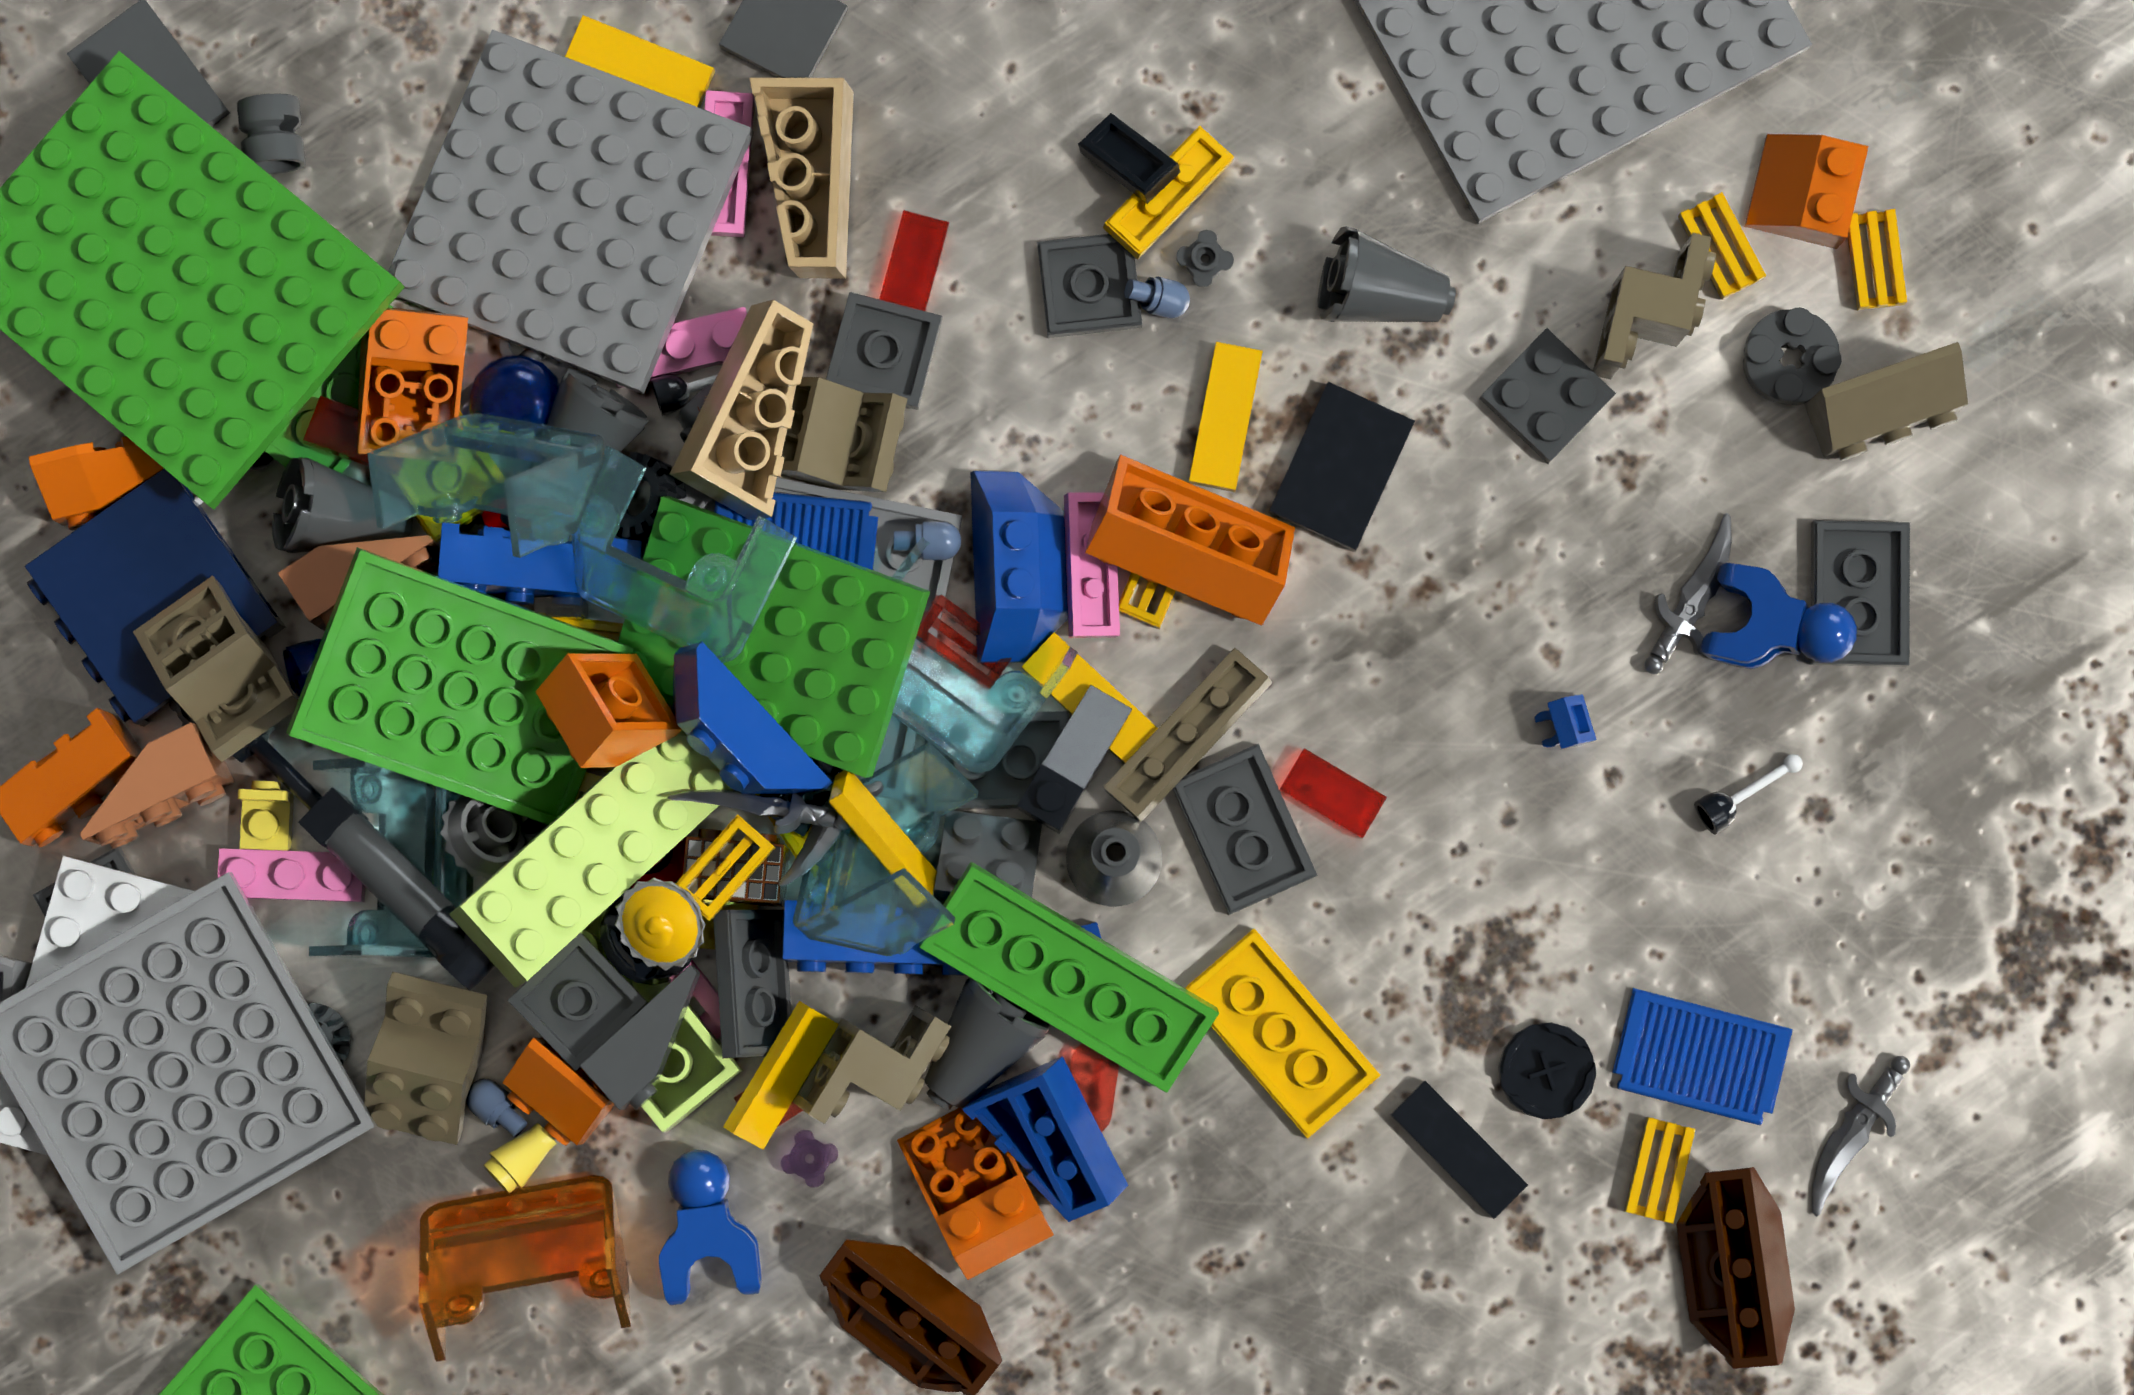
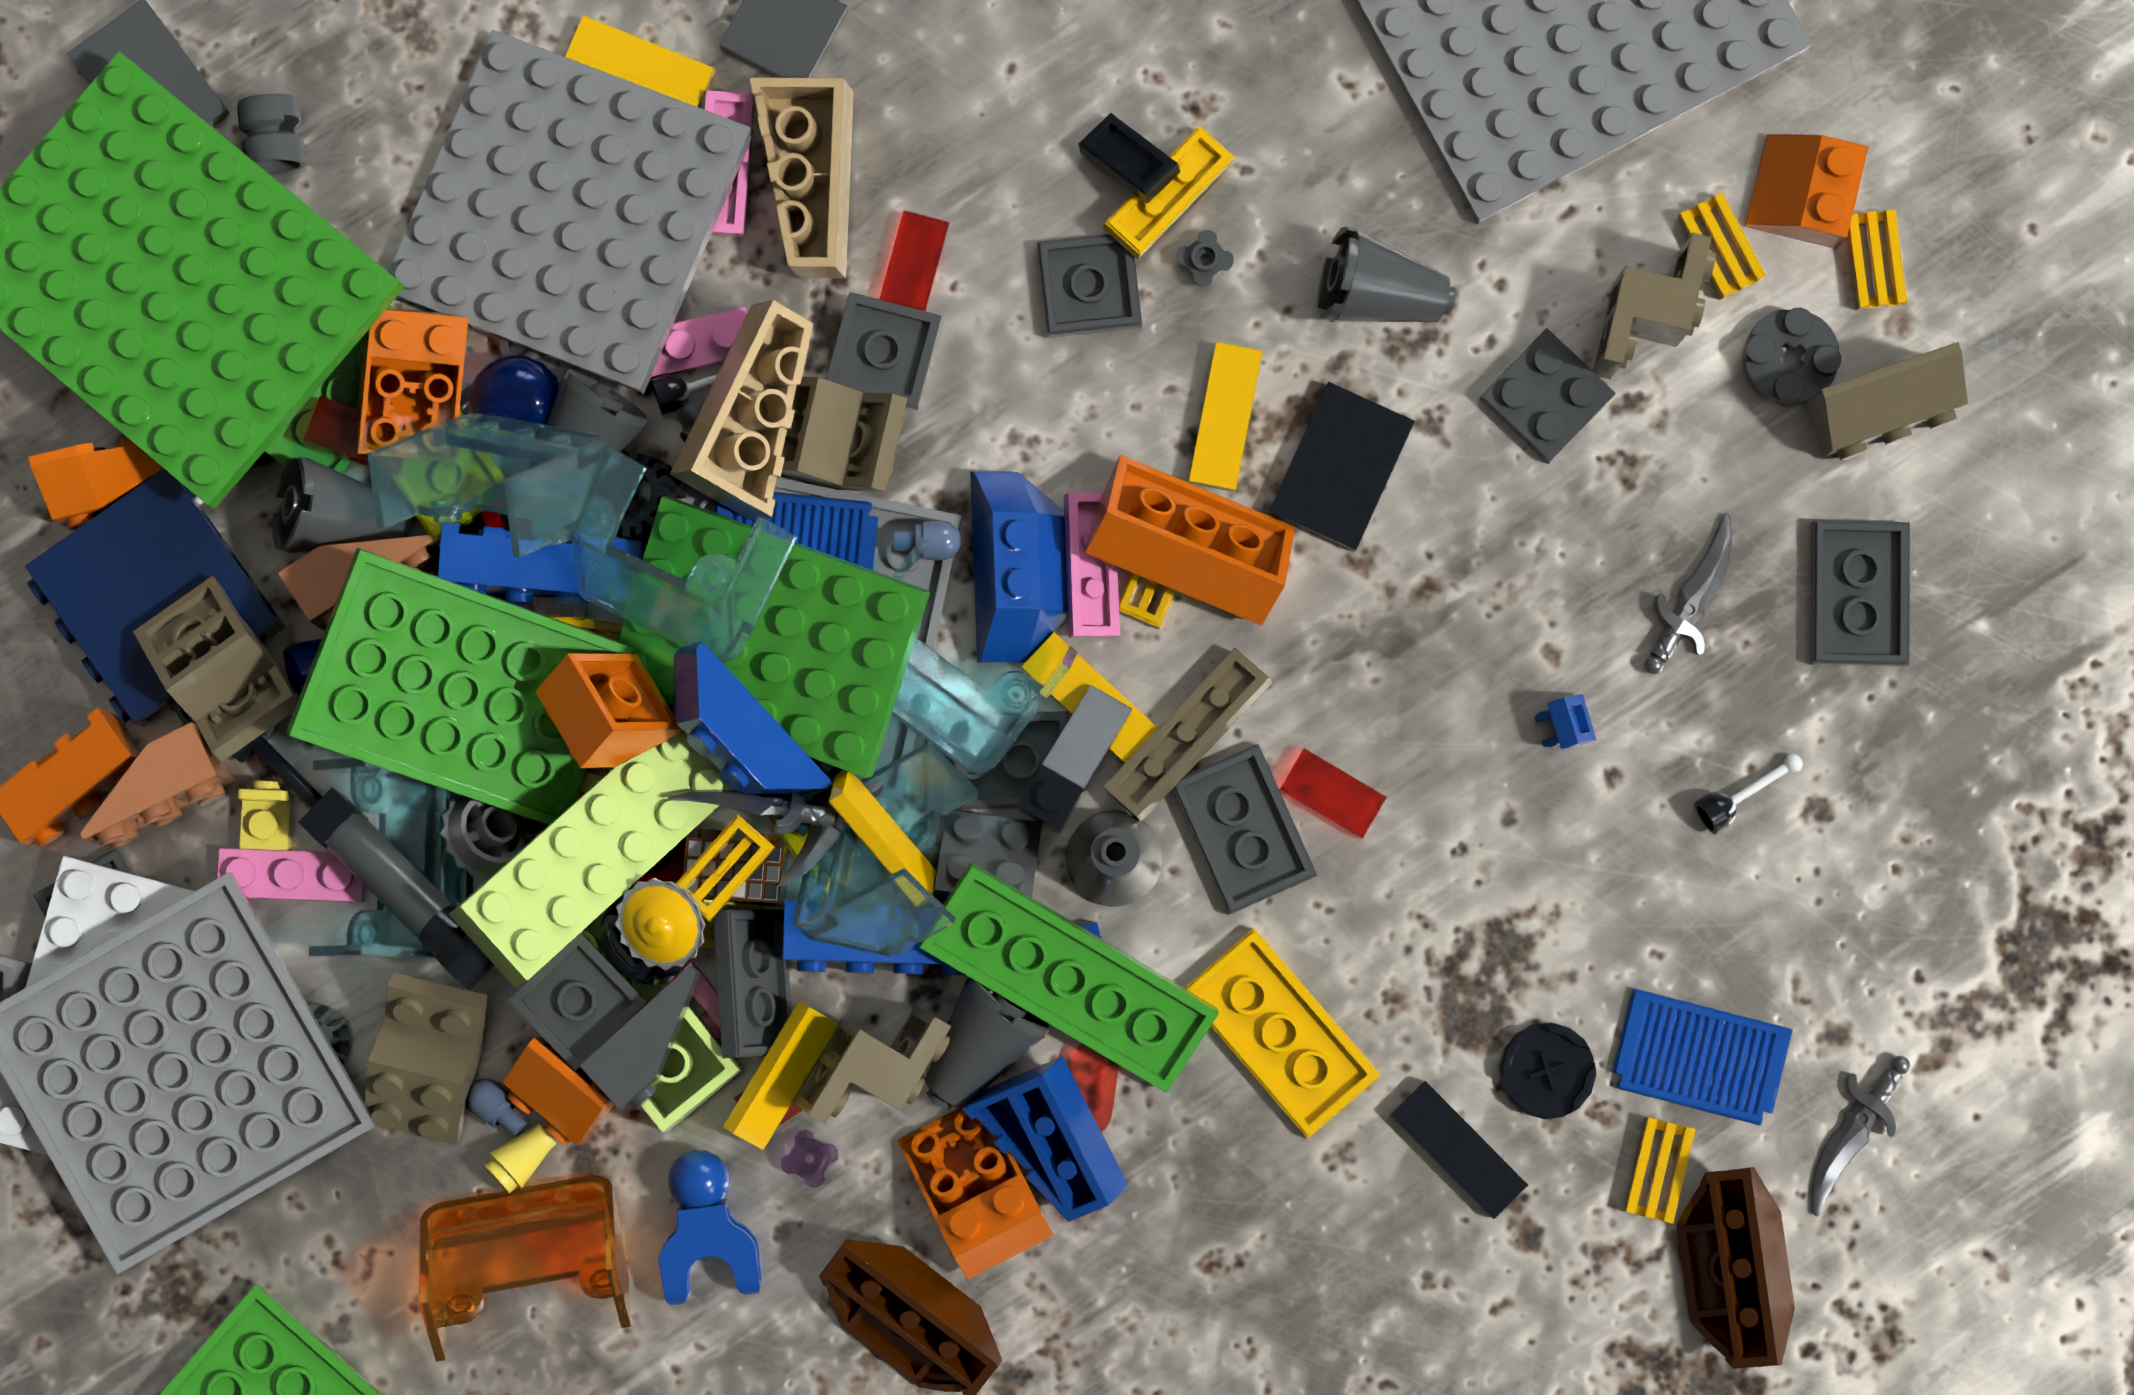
(930, 618): clear red tile -> none
(1159, 296): sand blue cylinder -> none
(1778, 623): blue piece -> none

